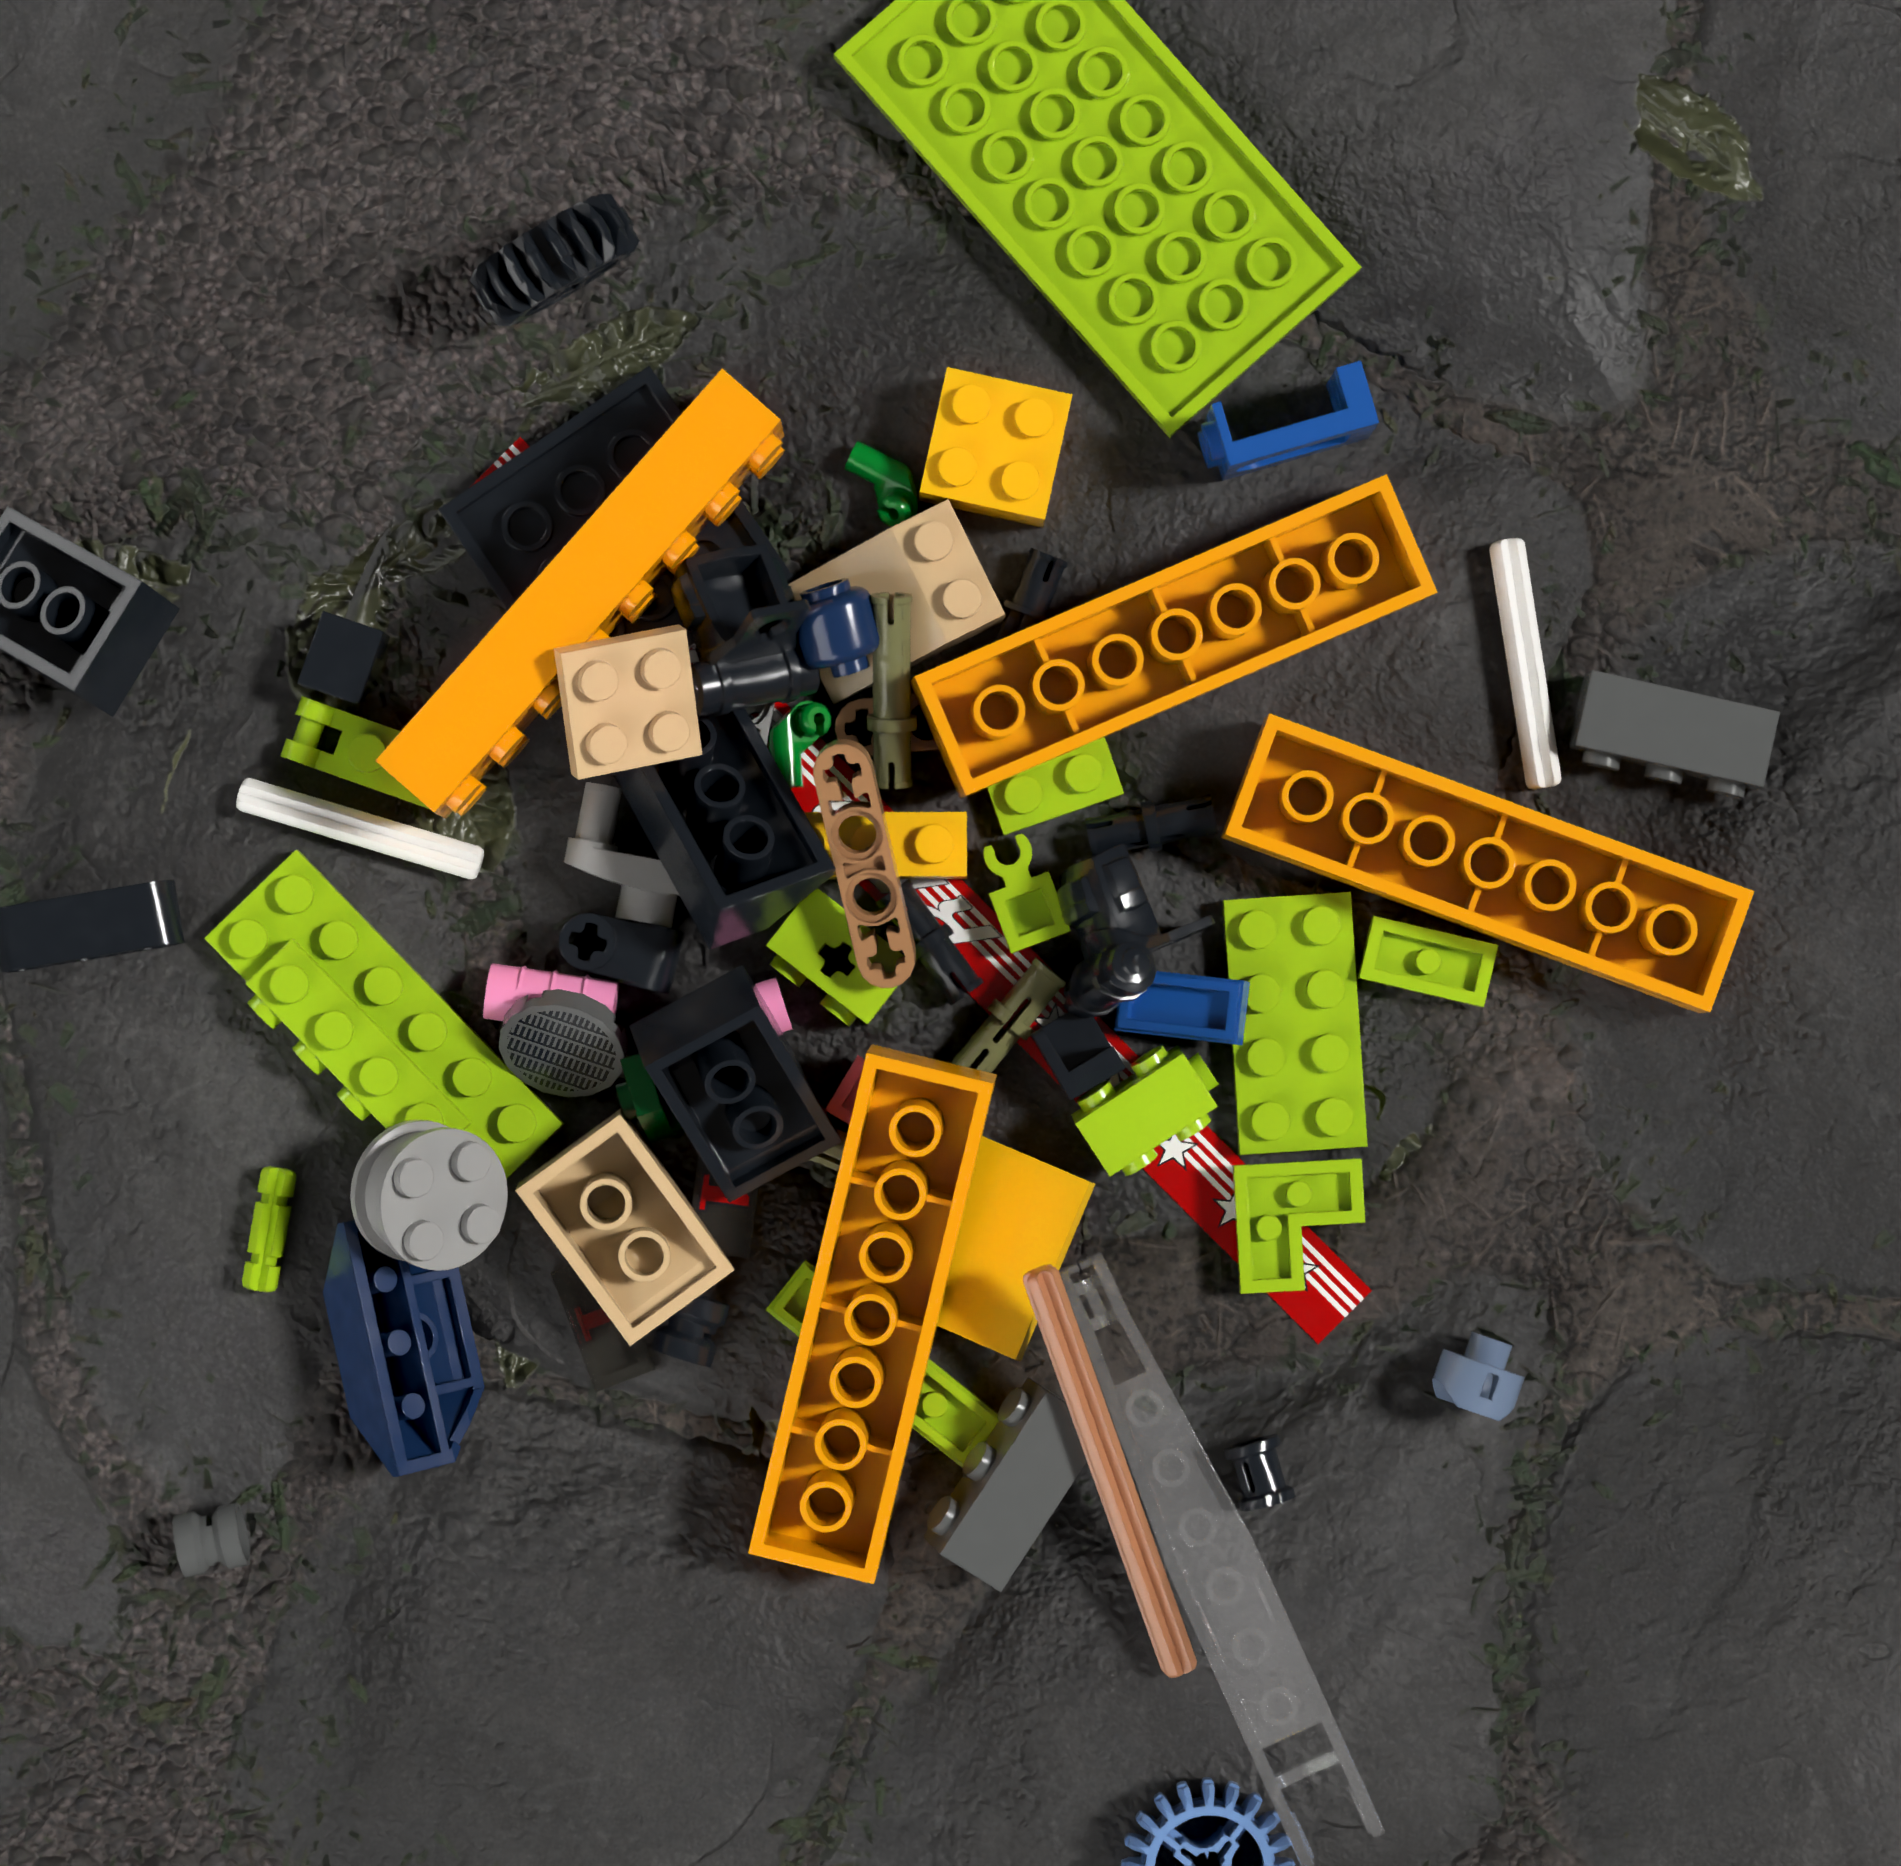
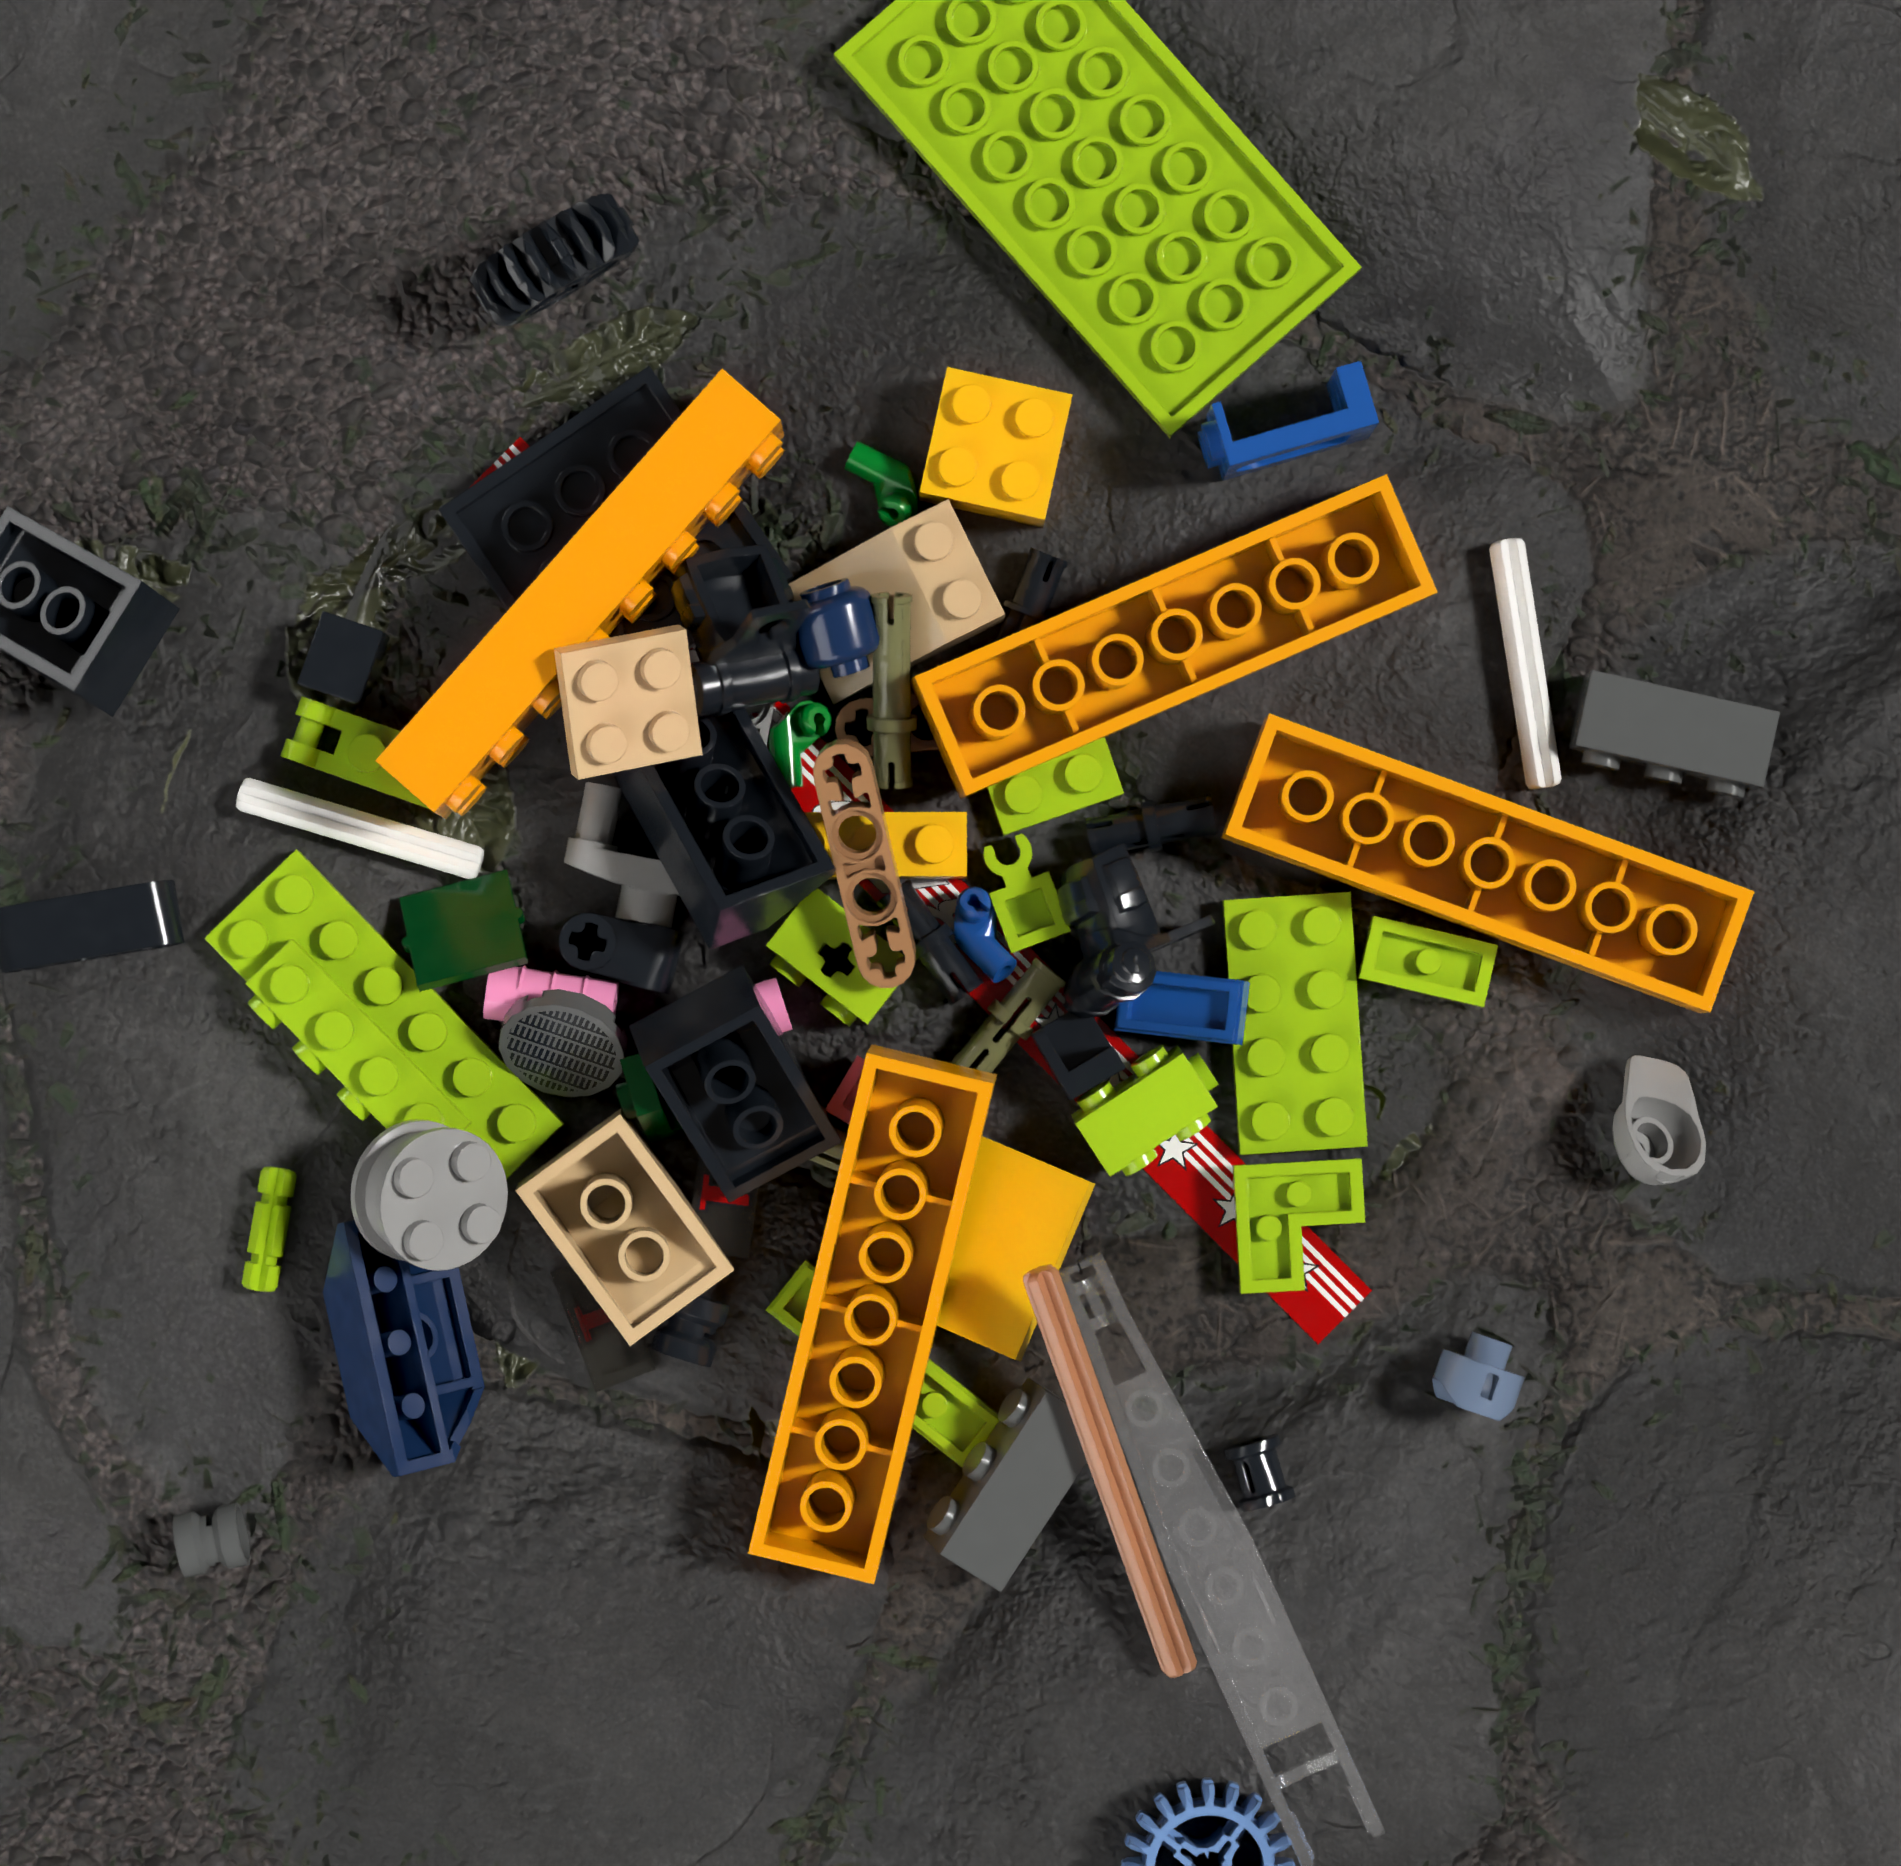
(463, 930): none -> dark green piece
(977, 934): none -> blue arm
(1662, 1107): none -> light grey cap

